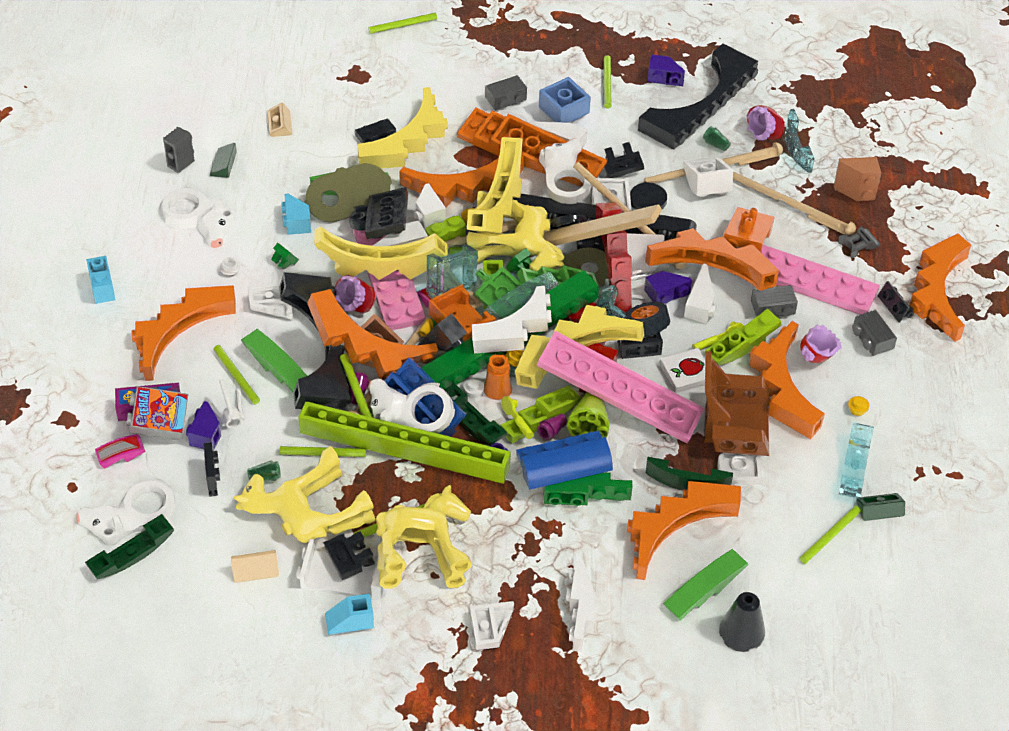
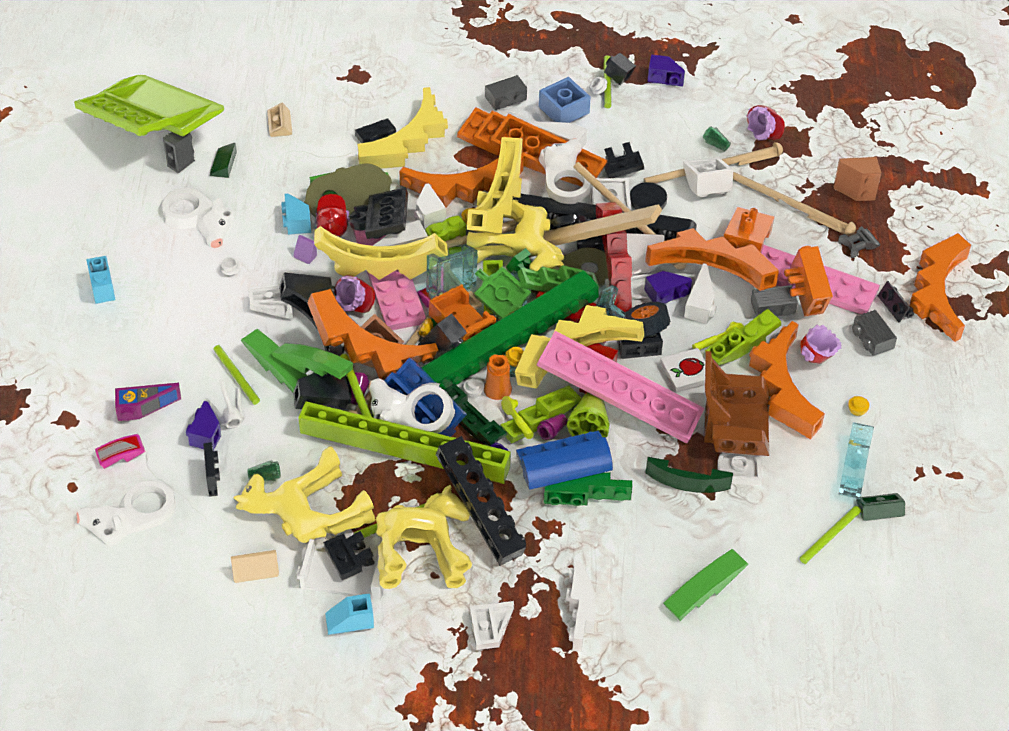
(132, 551): dark green slope -> none
(149, 105): none -> lime slope
(157, 413): brick -> none
(196, 306): orange arch -> none
(286, 256): green tile -> none
(305, 250): none -> medium lavender slope
(314, 359): none -> bright green slope
(317, 451): lime bar -> none
(332, 214): none -> red hair
(401, 23): lime bar -> none
(458, 474): none -> black brick
(512, 331): white arch -> none
(520, 296): clear light blue slope -> none
(598, 85): none -> white plate
(619, 68): none -> black brick
(676, 124): black arch -> none
(697, 503): orange arch -> none
(743, 624): black cone -> none
(802, 155): clear light blue slope -> none
(810, 281): none -> orange piece

